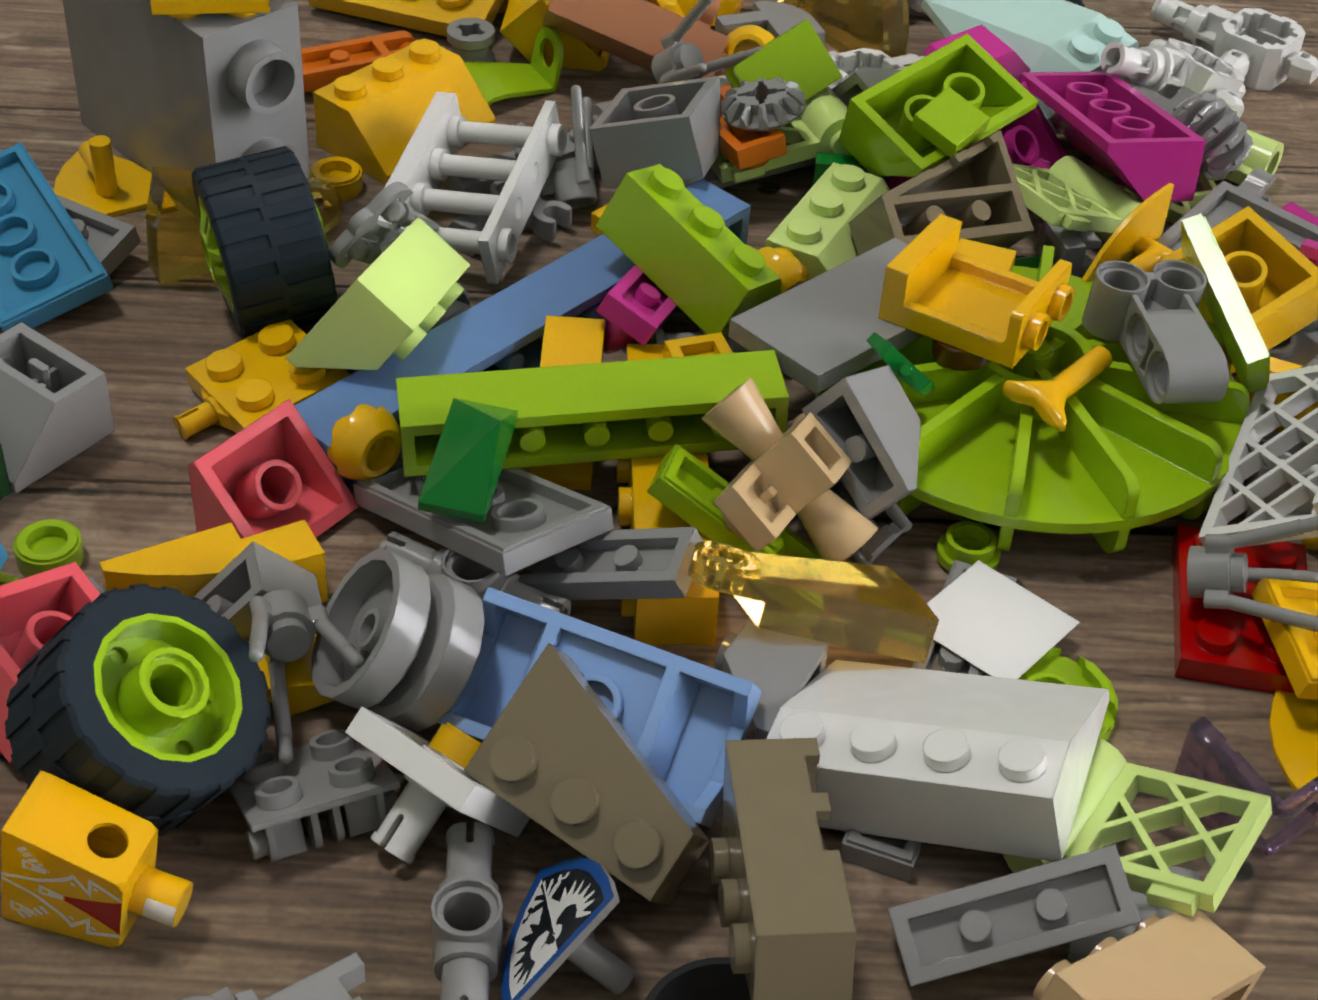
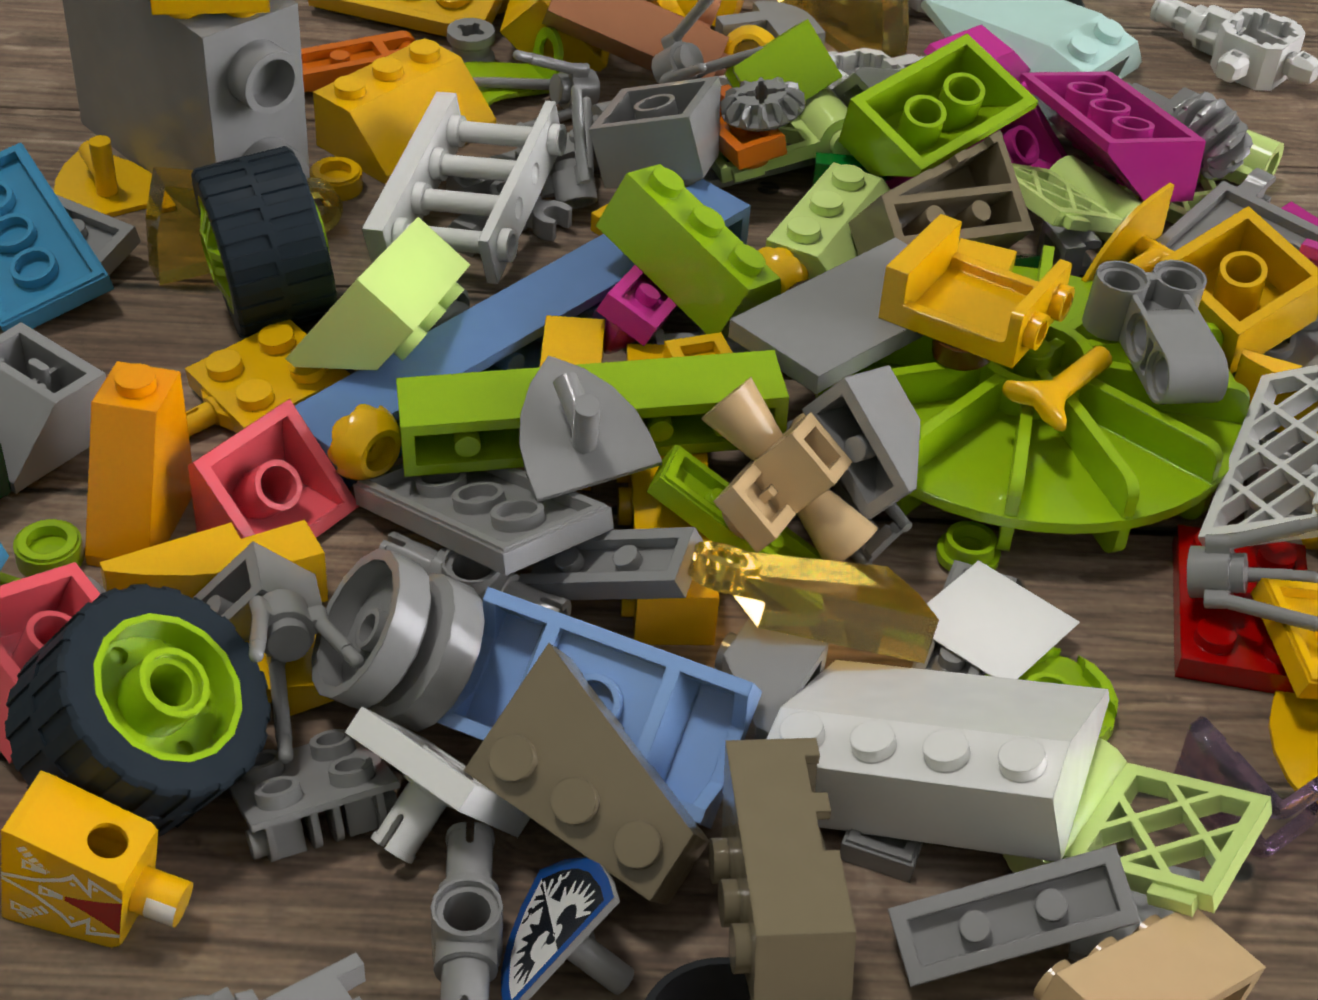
(136, 461): none -> light orange slope
(367, 221): light grey piece -> none
(455, 744): yellow tile -> none
(468, 460): green slope -> none
(558, 86): none -> light grey plant
(579, 432): none -> light grey shield
(901, 365): green piece -> none
(950, 122): lime tile -> none
(1174, 65): white piece -> none
(1226, 304): tile -> none

